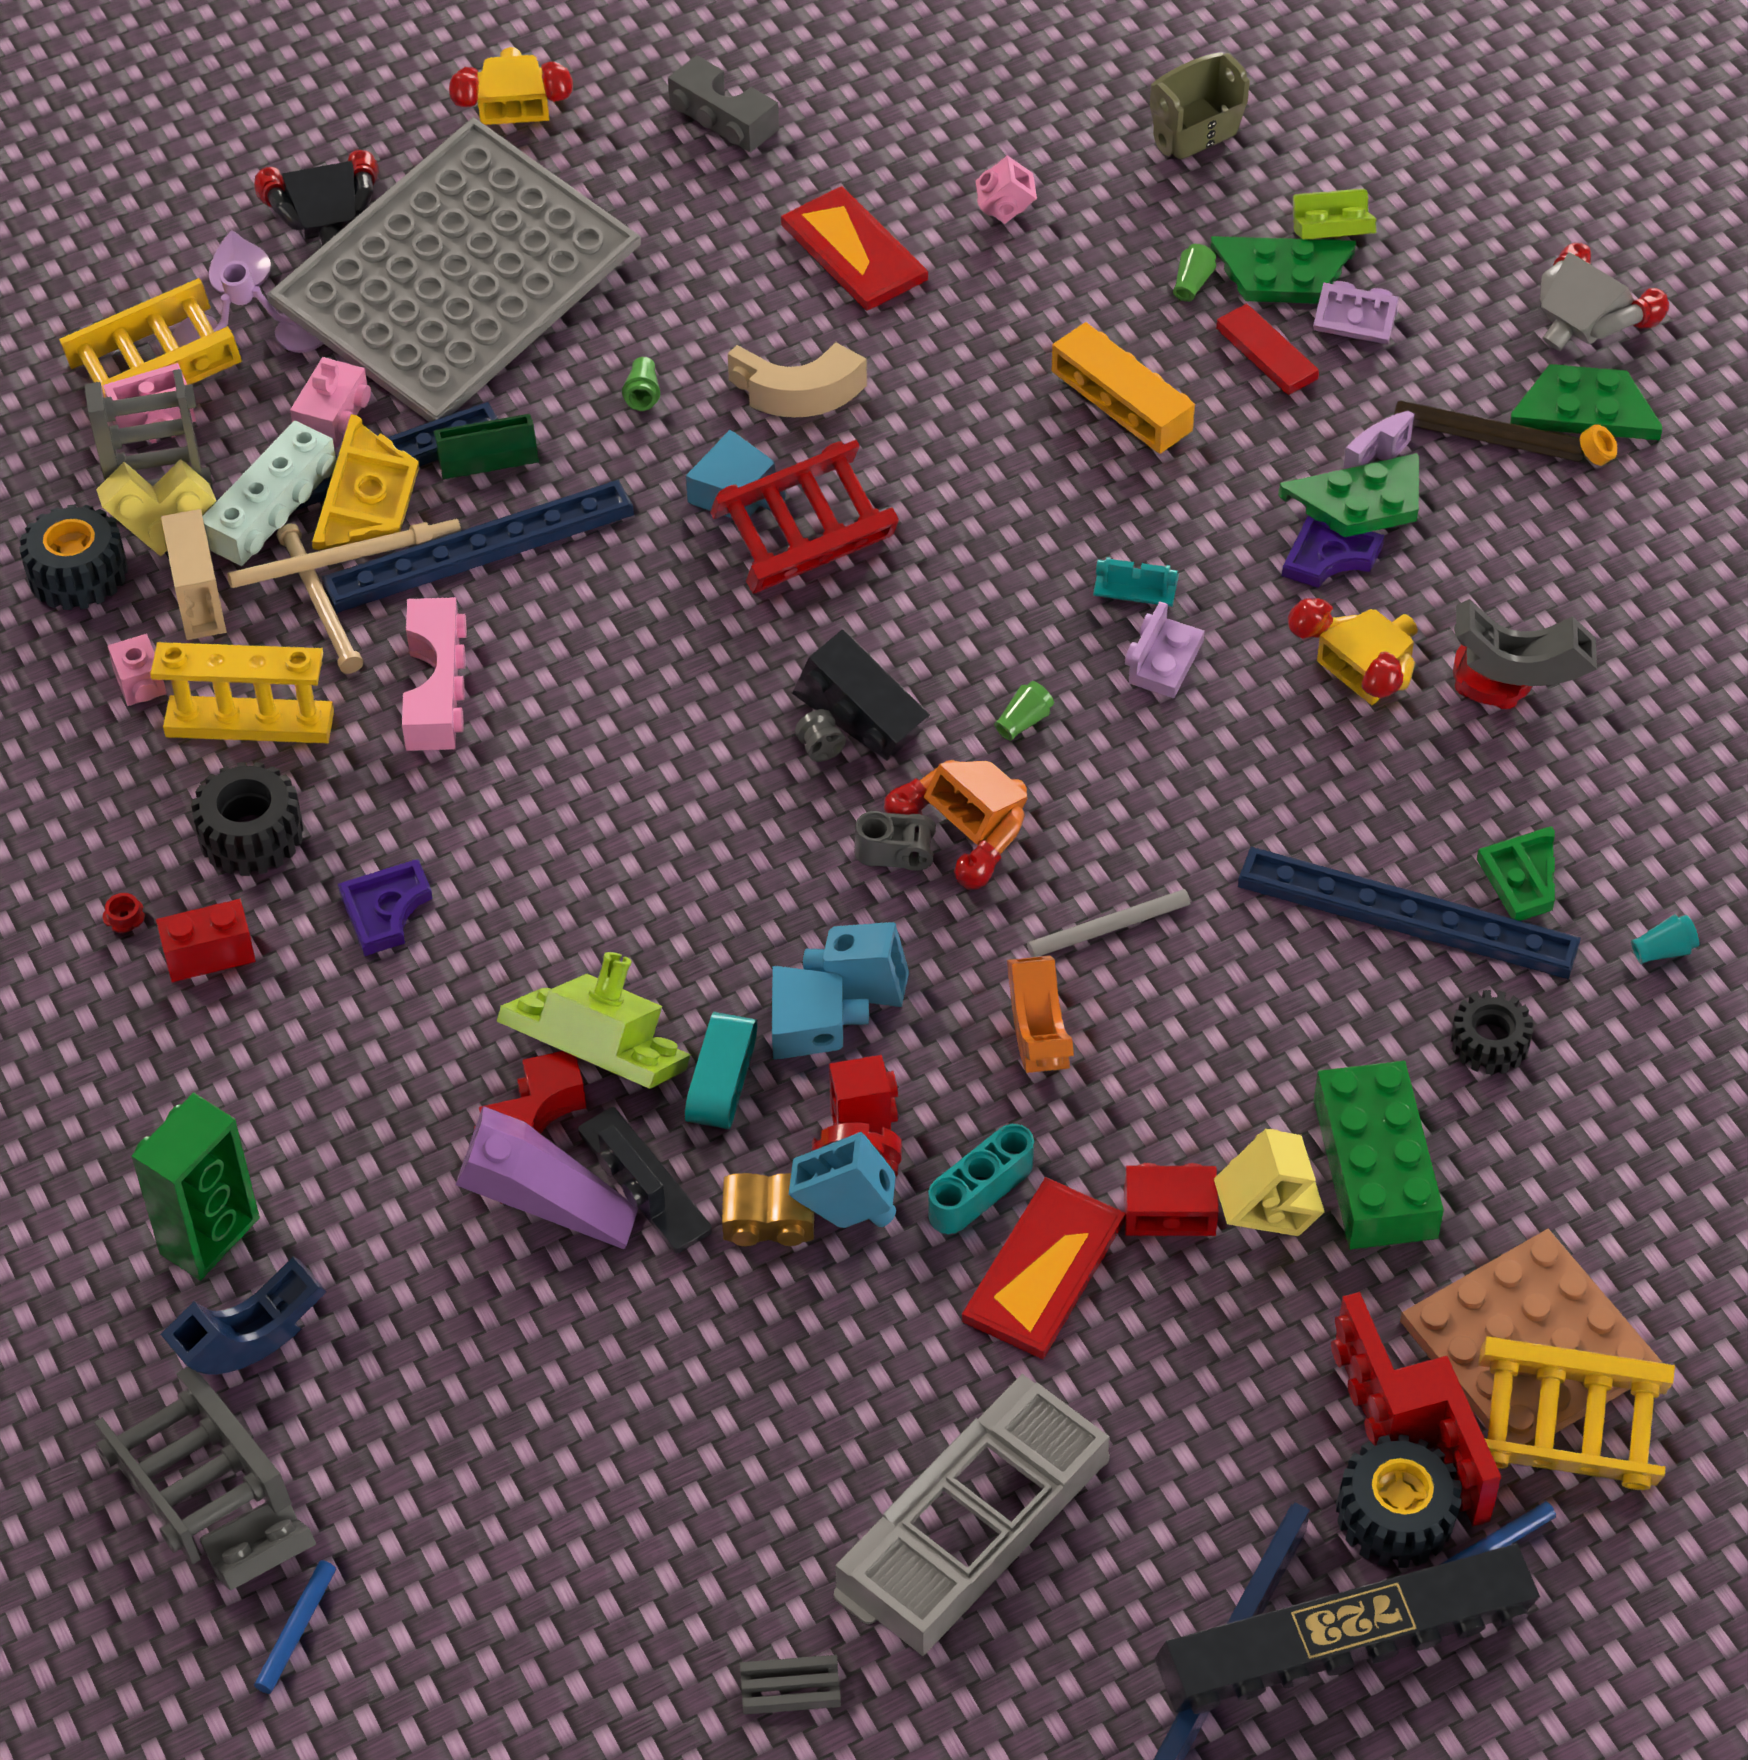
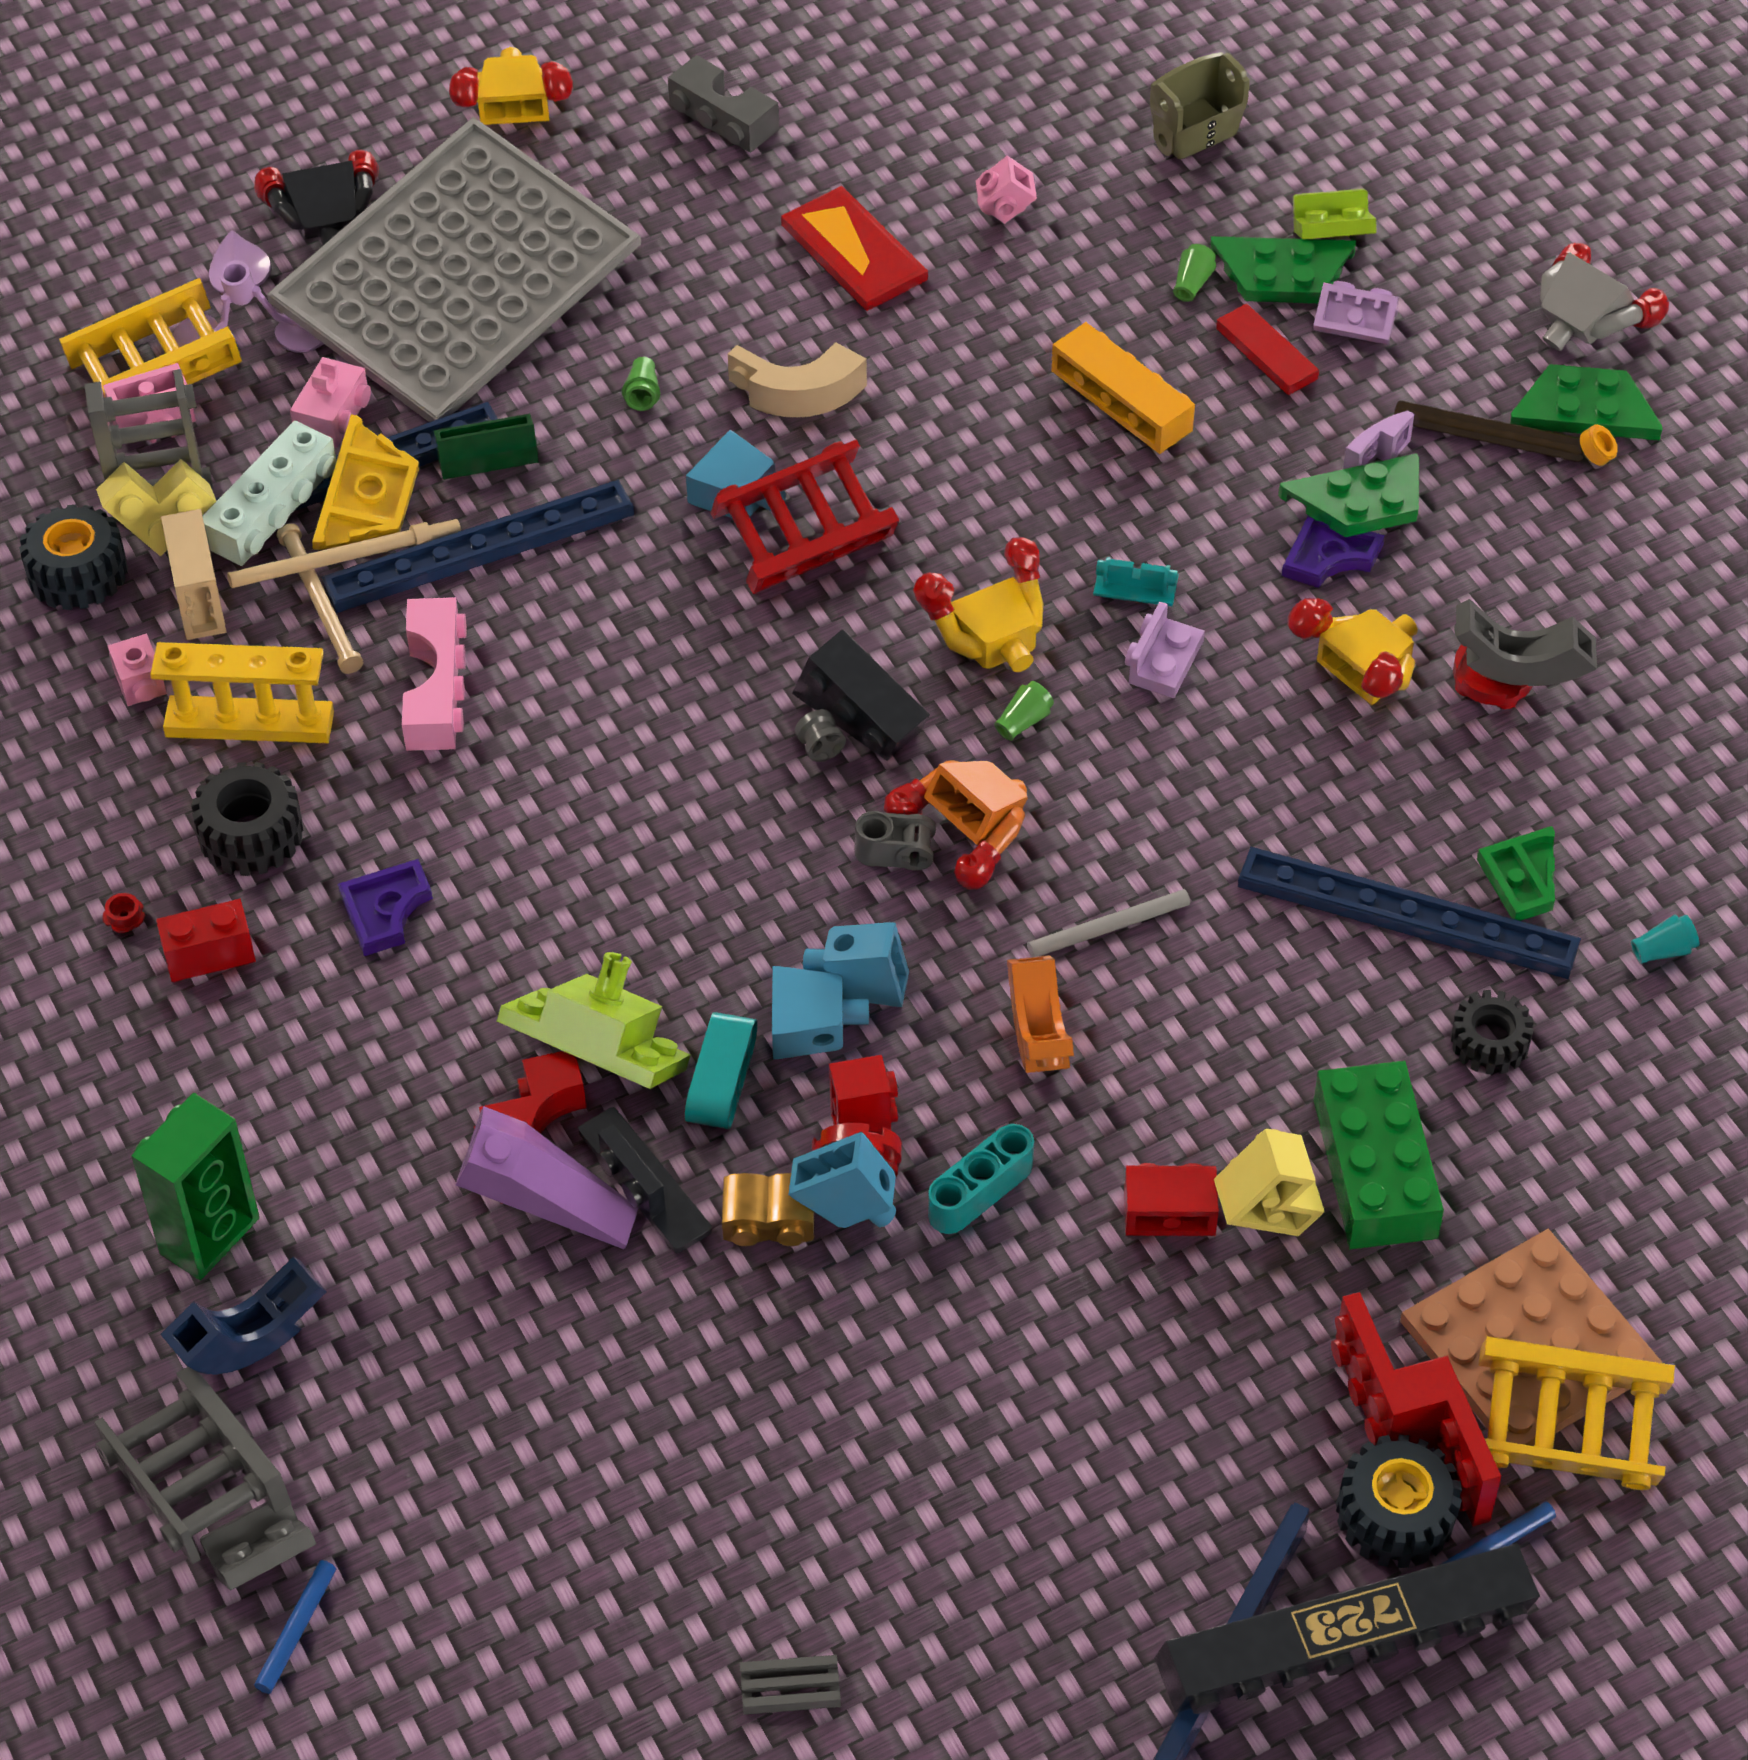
(917, 1584): light grey piece -> none
(993, 622): none -> yellow torso
(1043, 1268): red tile -> none

